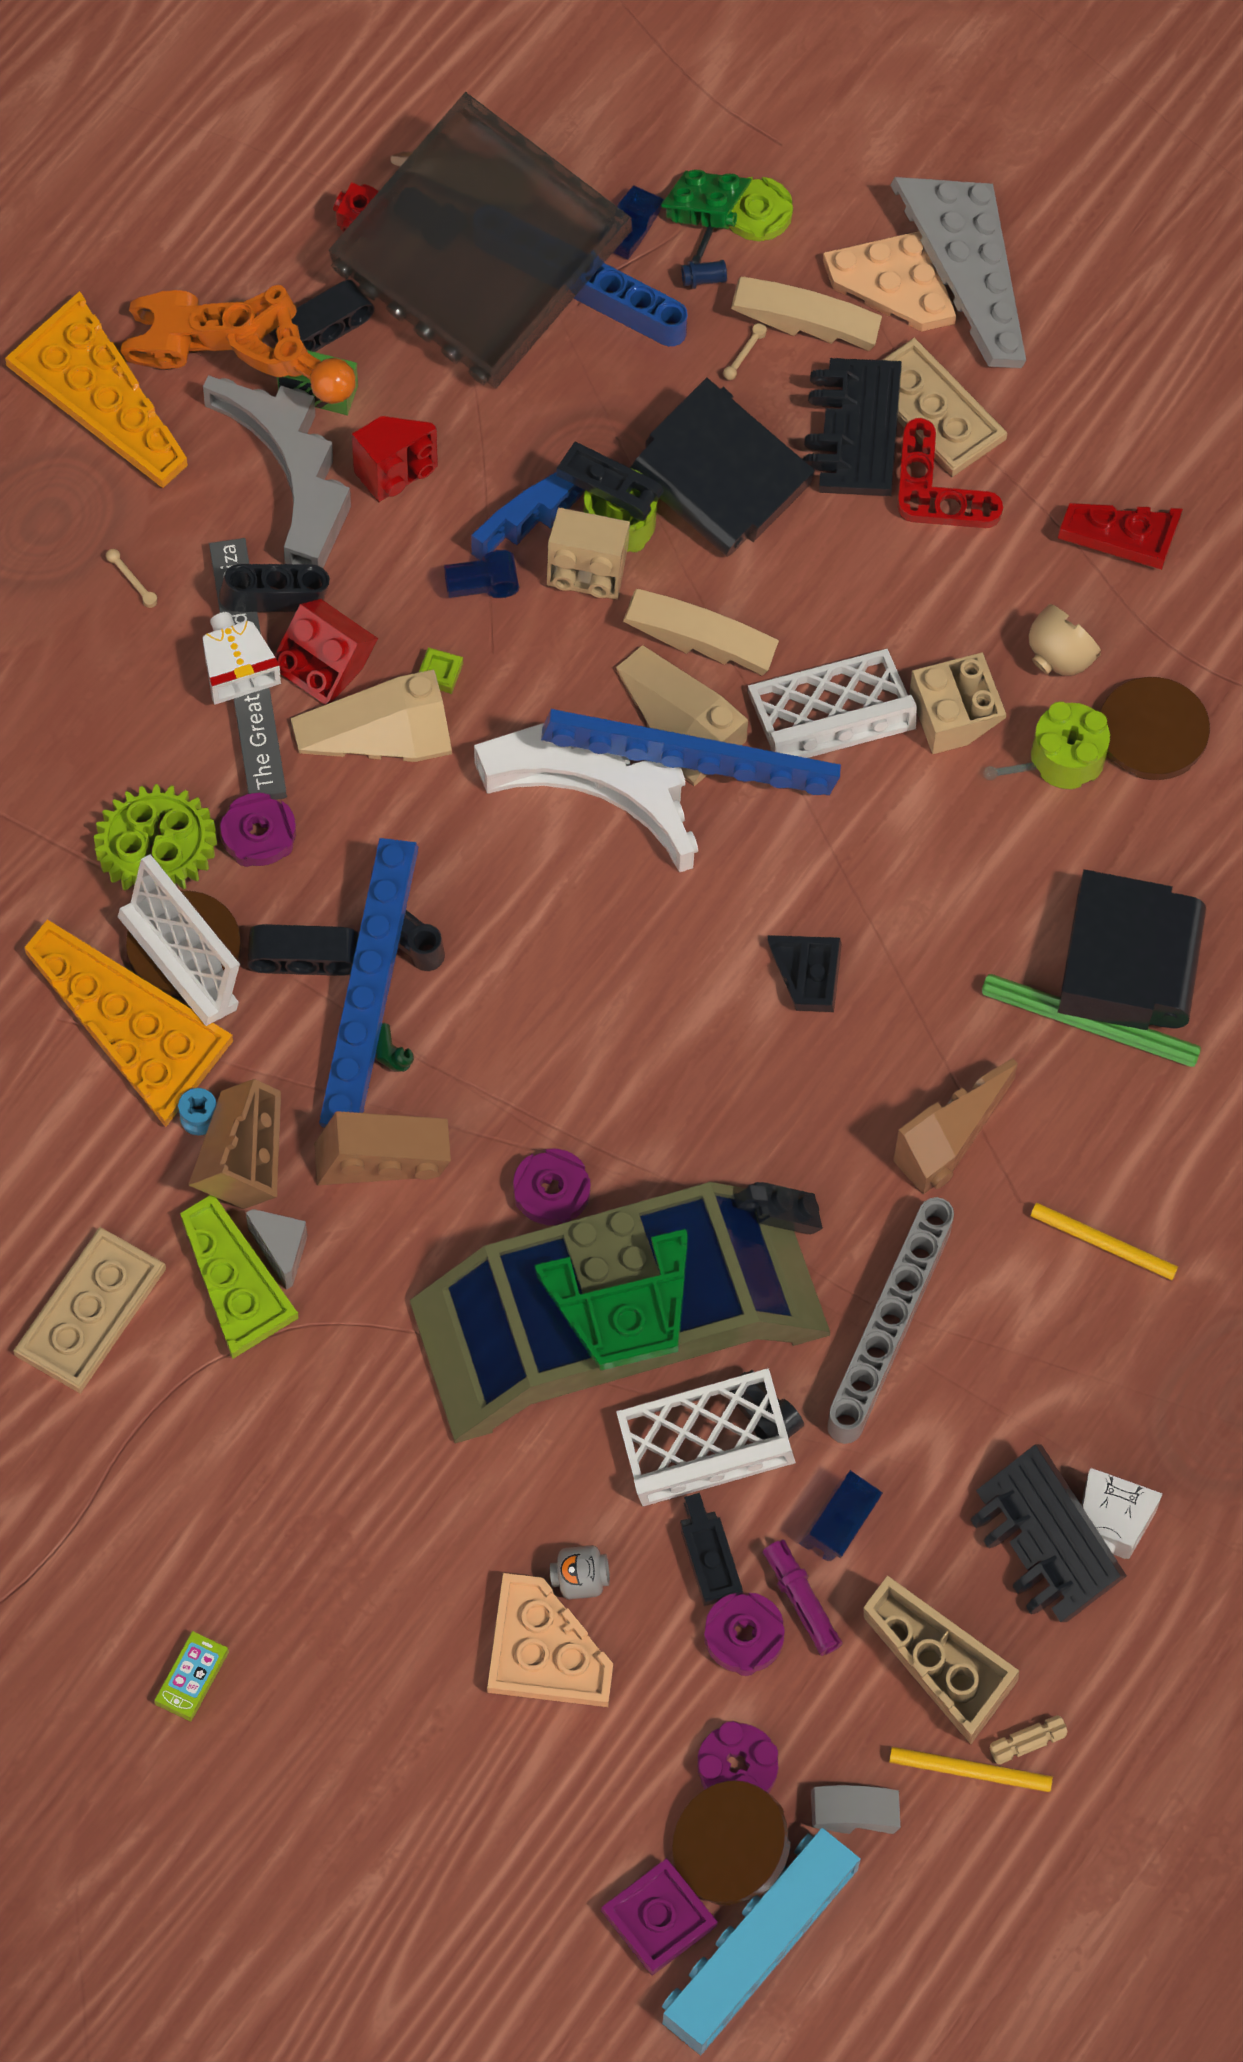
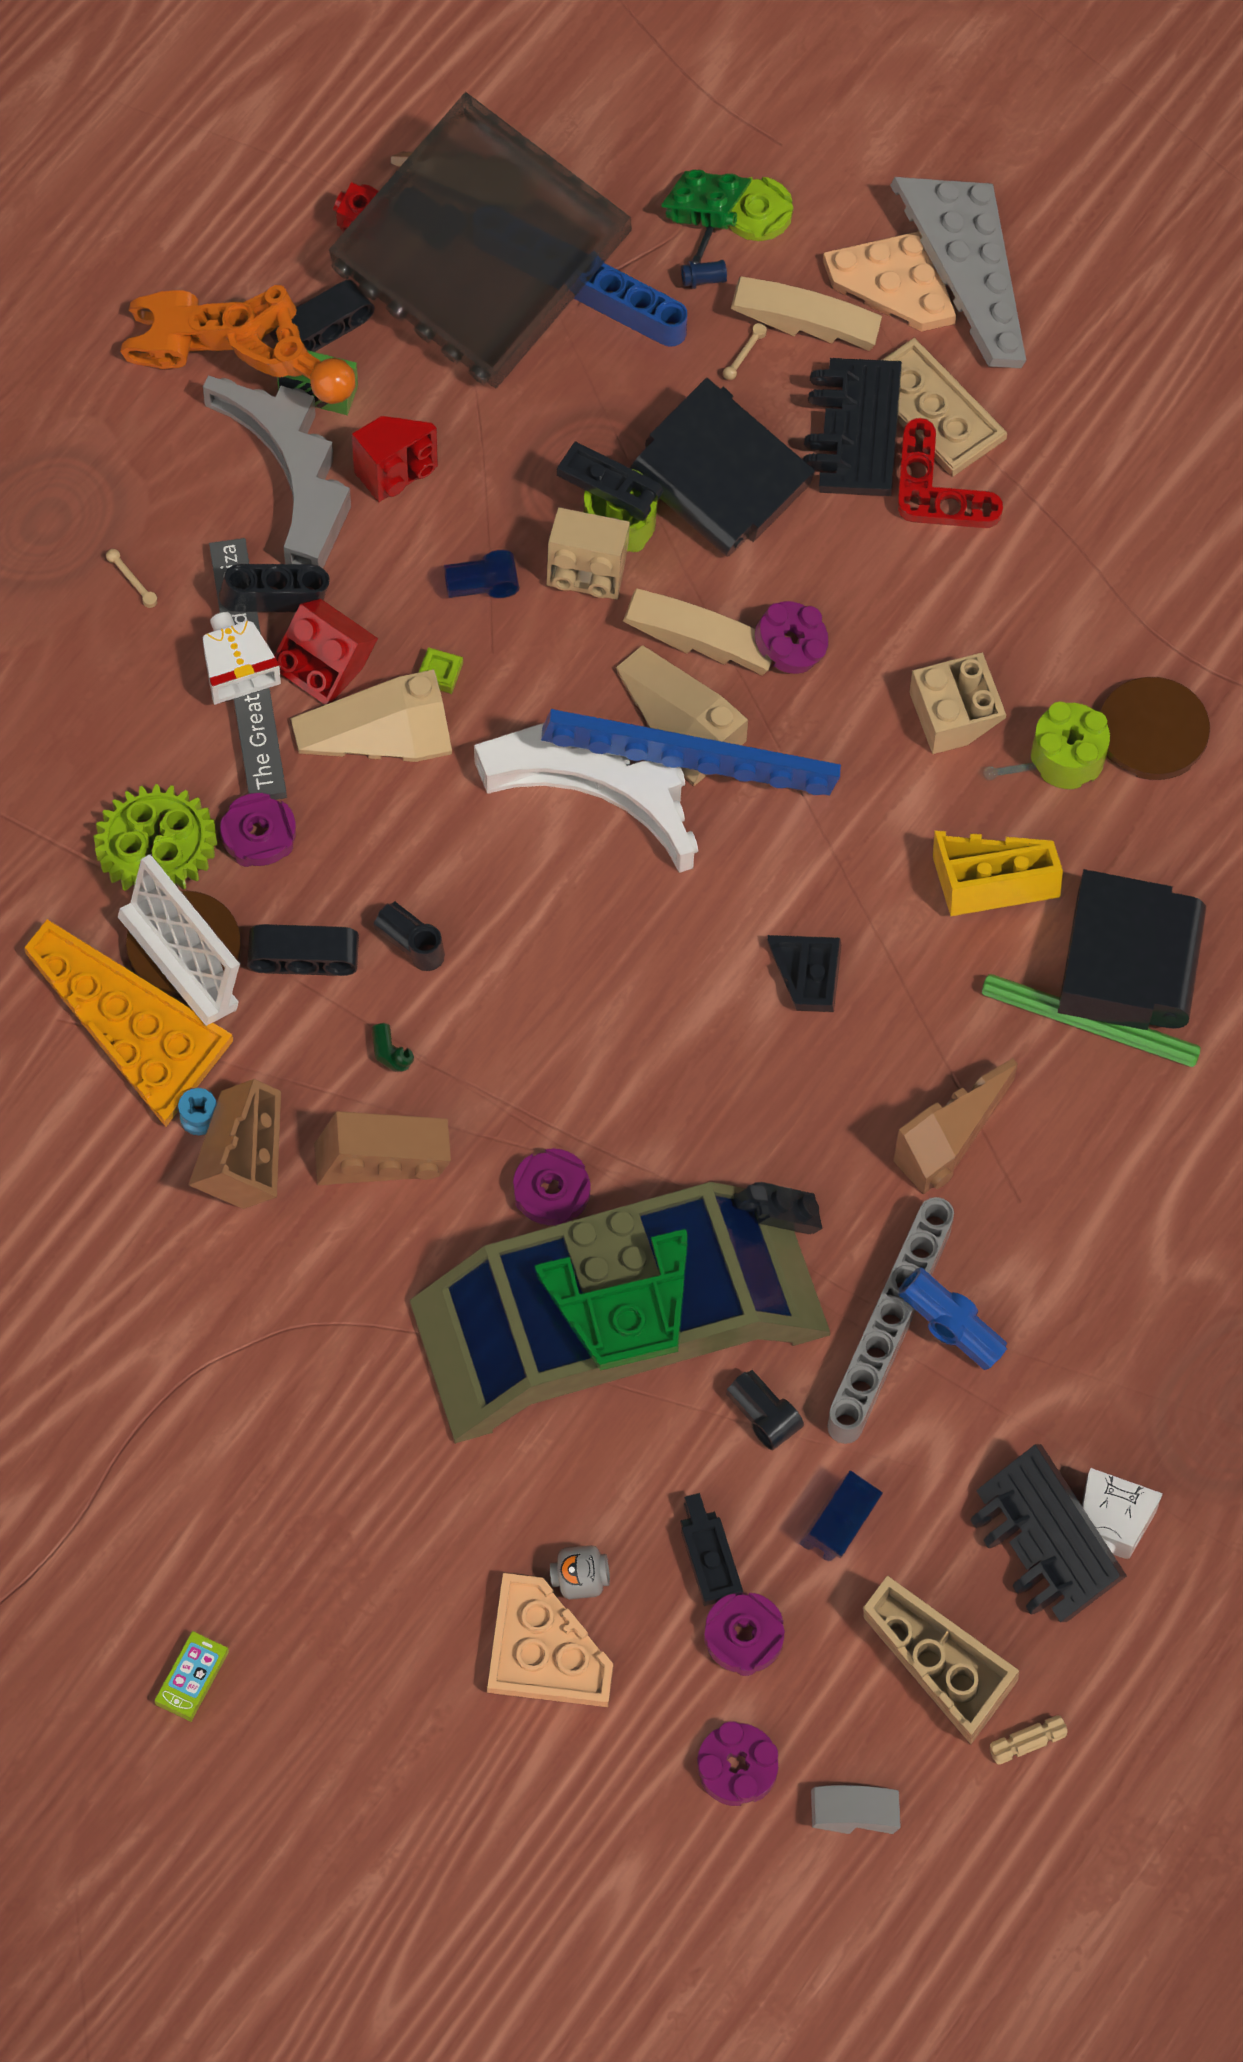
(89, 1310): tan tile -> none
(90, 381): light orange wing -> none
(238, 1283): lime wing -> none
(280, 1240): light grey slope -> none
(370, 978): blue plate -> none
(524, 512): blue slope -> none
(643, 209): clear blue slope -> none
(659, 1916): magenta plate -> none
(711, 1469): white fence -> none
(731, 1842): reddish brown tile -> none
(760, 1941): medium azure brick -> none
(804, 623): none -> magenta plate
(807, 1606): magenta pin -> none
(841, 727): white fence -> none
(952, 1318): none -> blue piece
(971, 1769): yellow bar -> none
(995, 873): none -> yellow wedge
(1061, 644): tan cylinder -> none
(1104, 1241): yellow bar -> none
(1127, 534): red wing -> none

